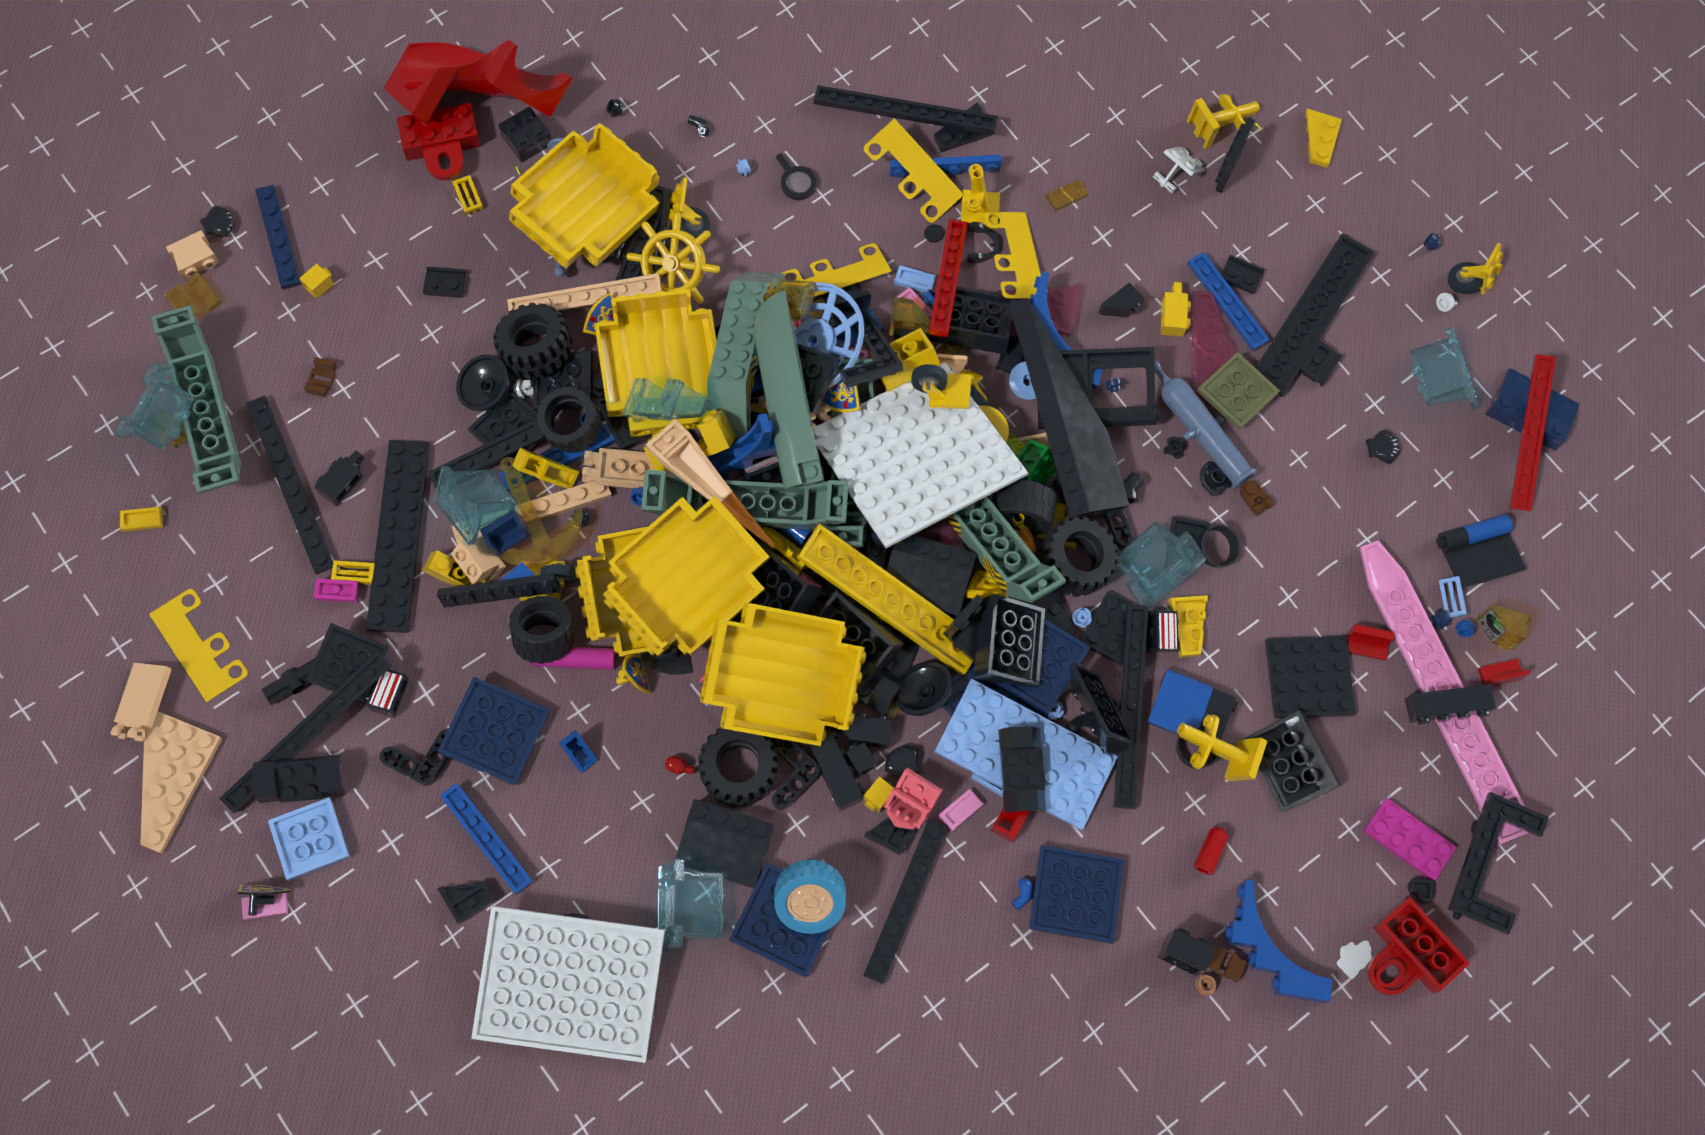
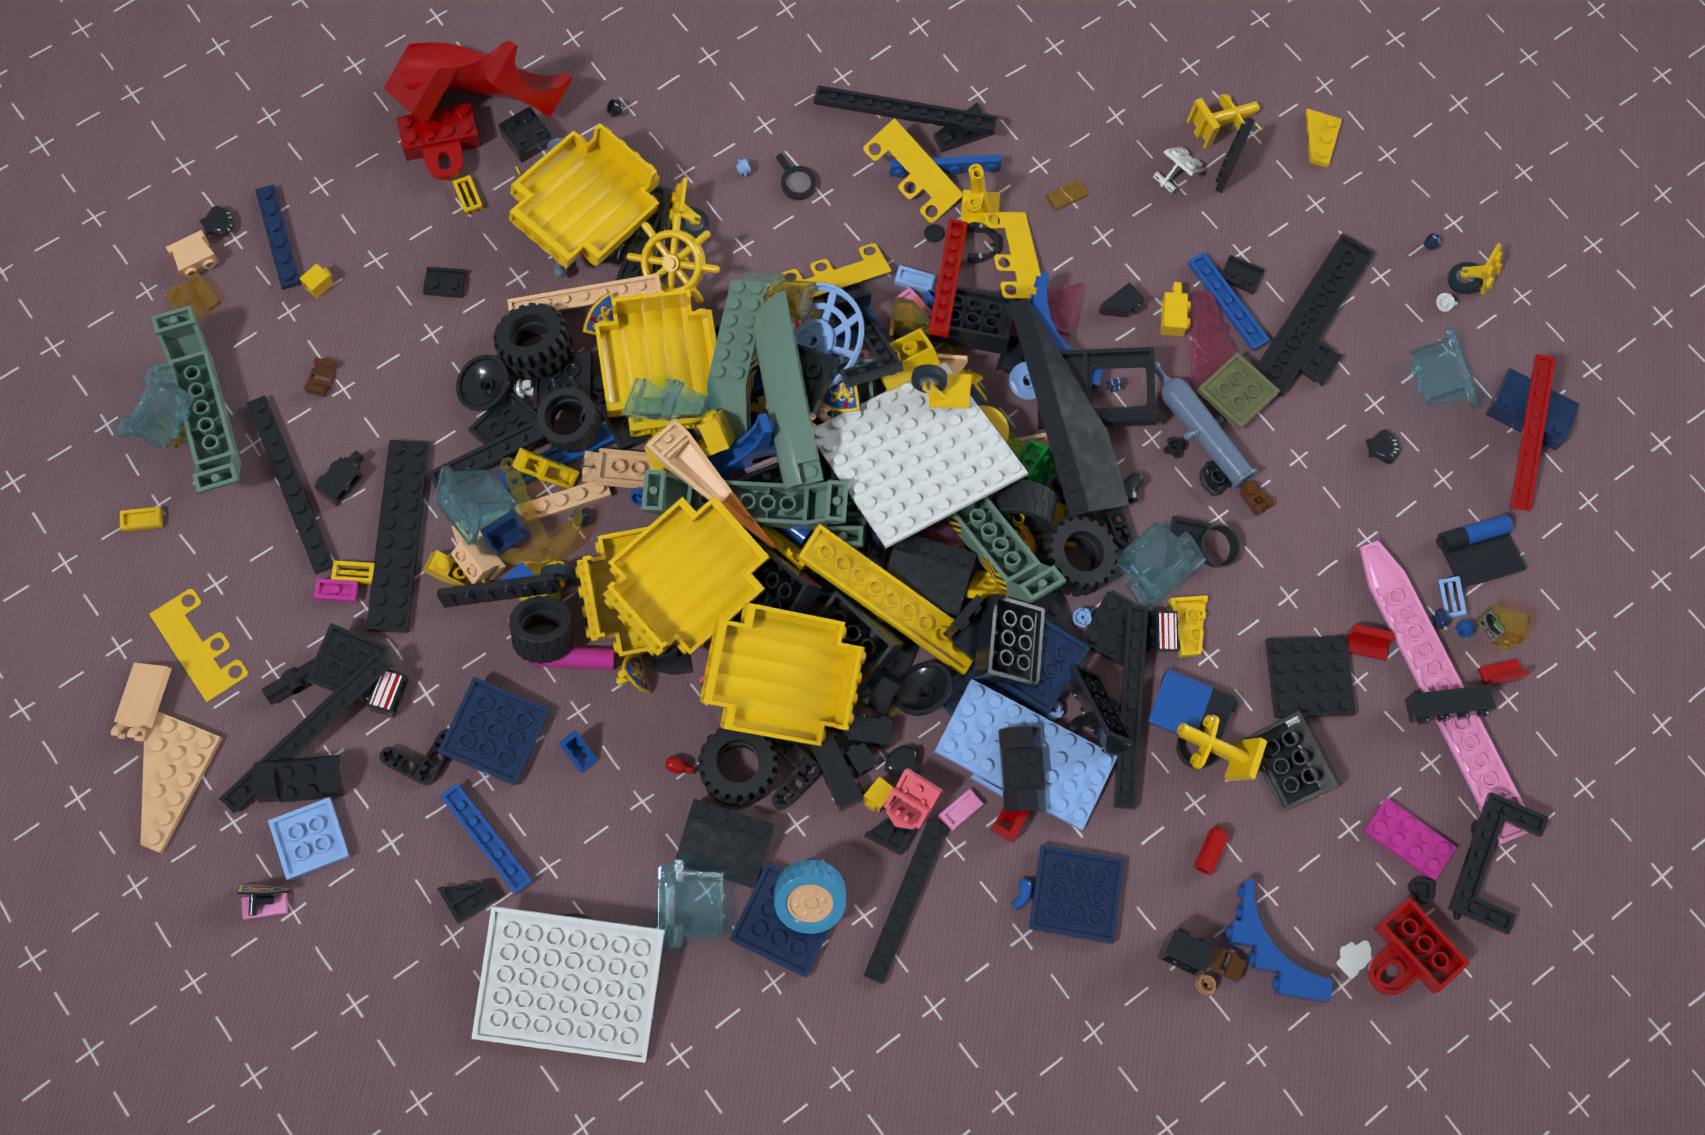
(701, 125): black arm -> none

